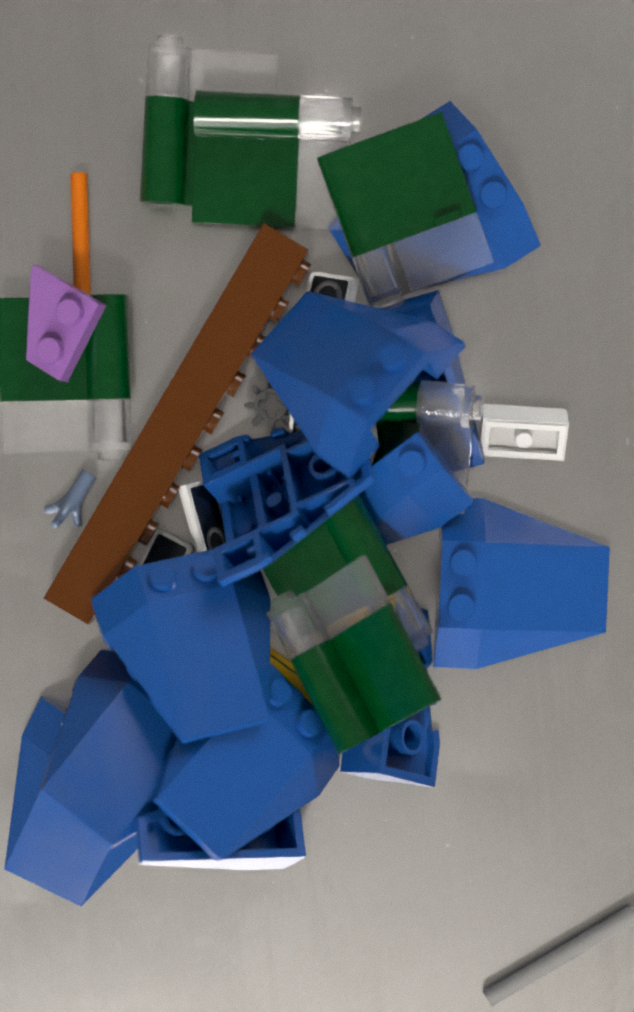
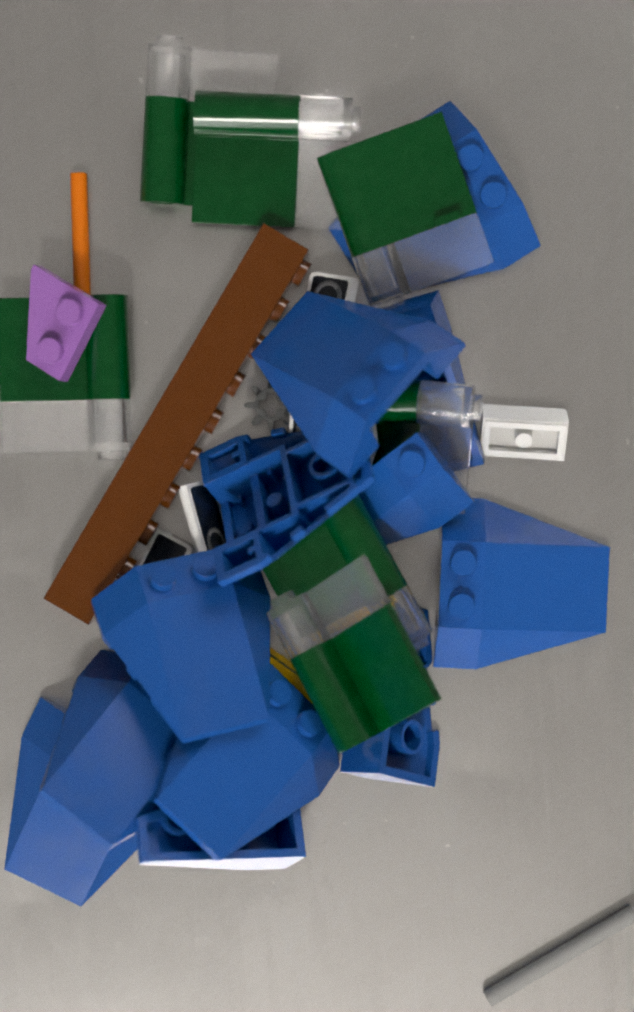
(71, 501): sand blue bar -> none

